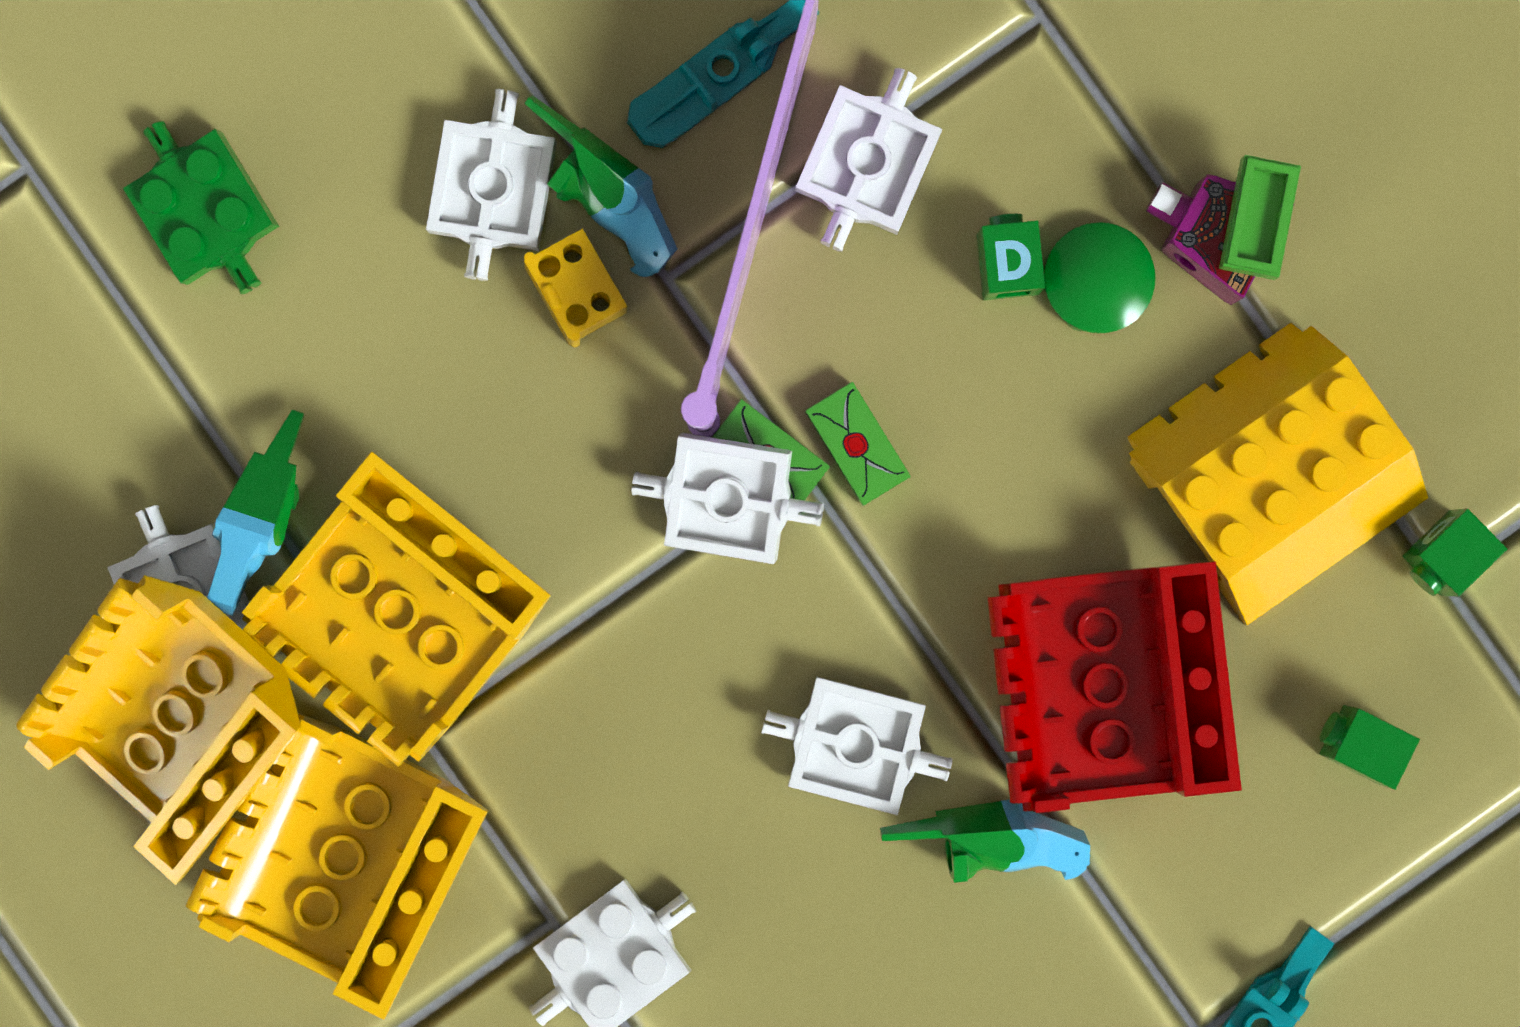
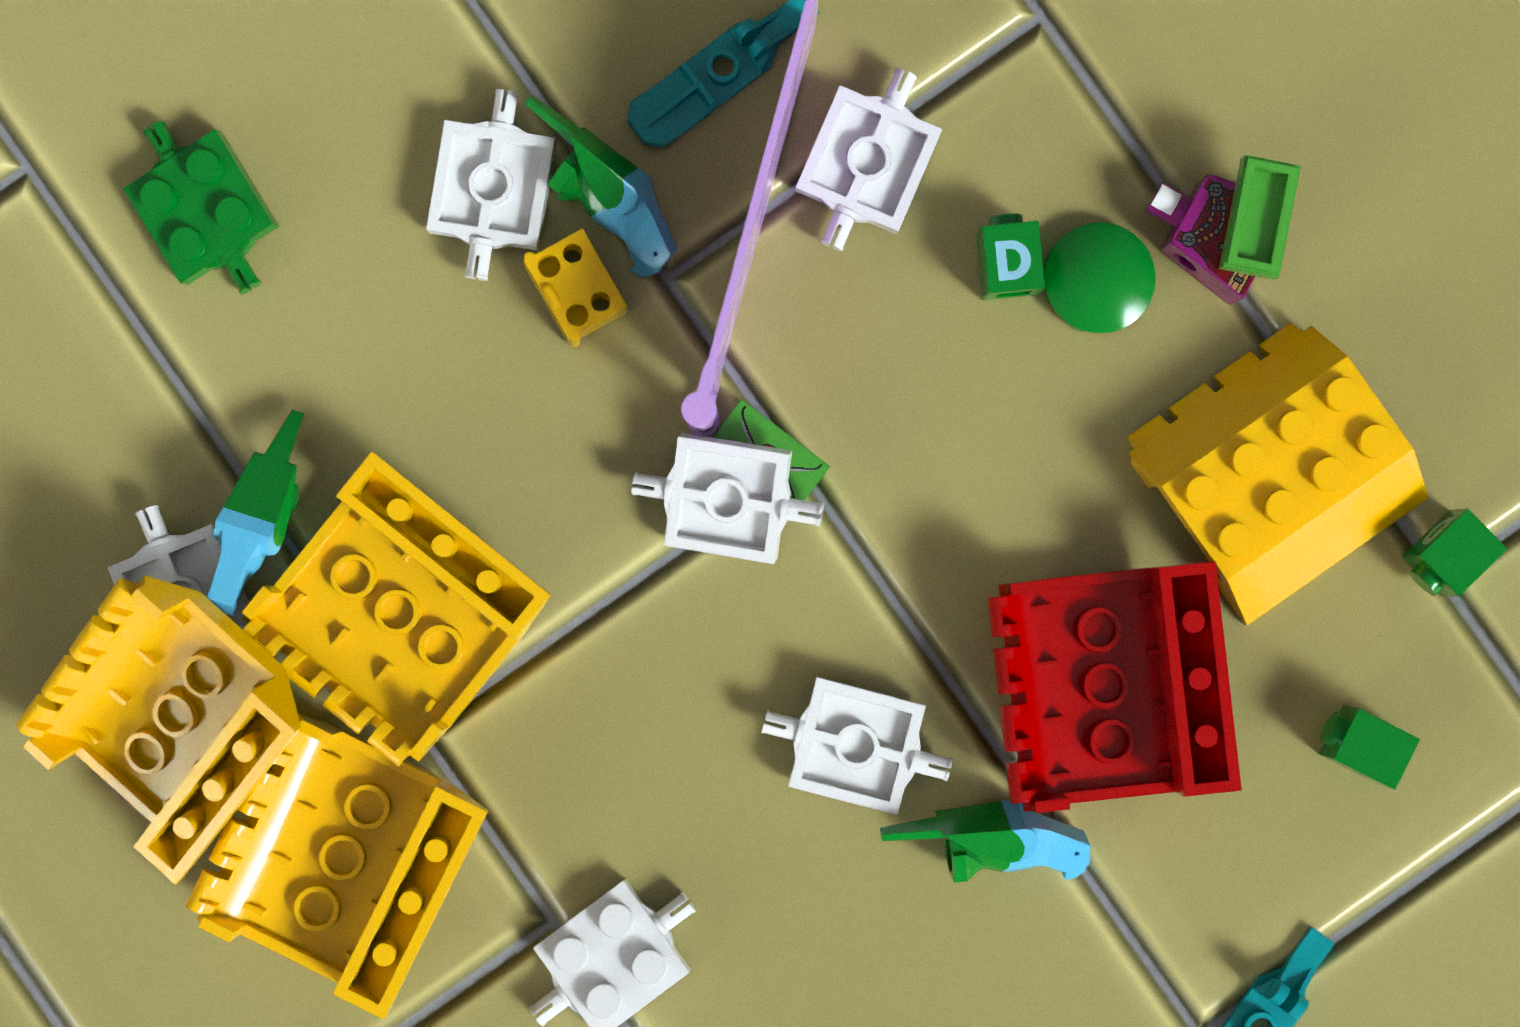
(857, 443): bright green tile -> none

